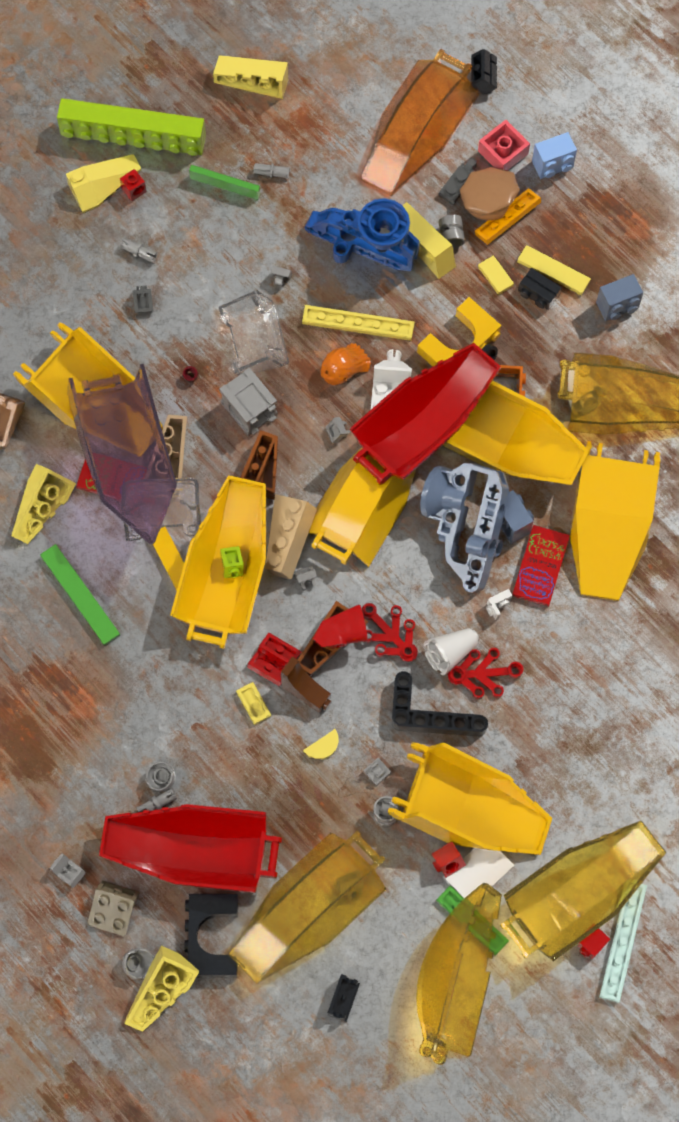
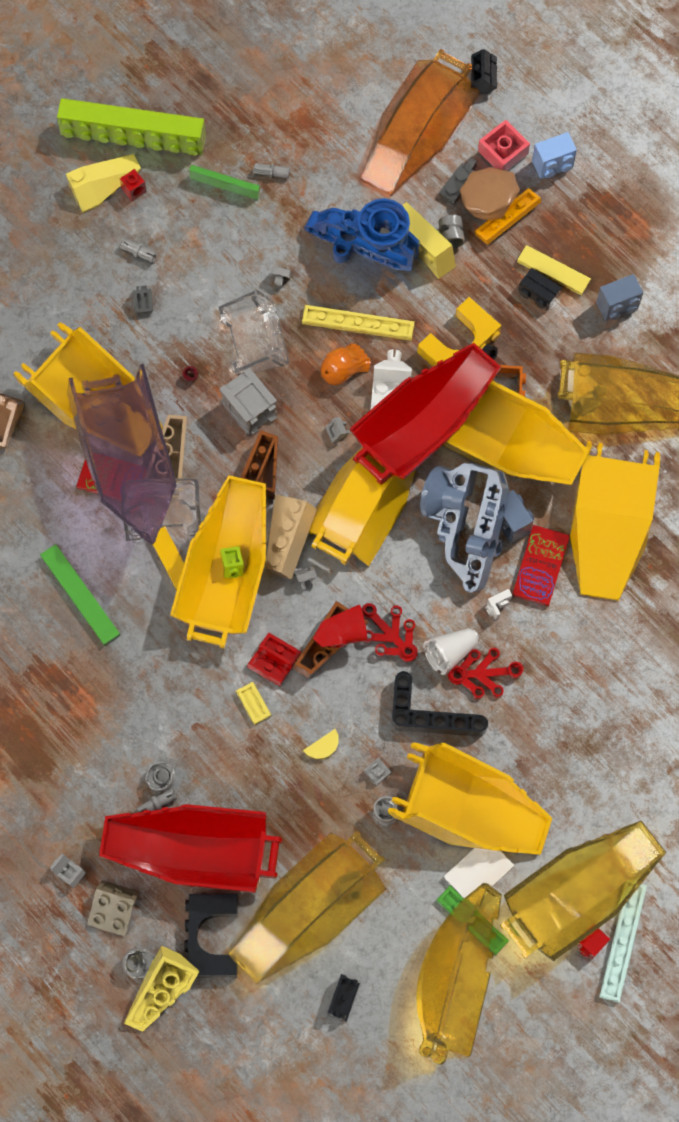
(41, 498): light yellow wedge -> none
(252, 75): light yellow wedge -> none
(303, 687): reddish brown arch -> none
(448, 859): red brick -> none
(495, 275): light yellow tile -> none

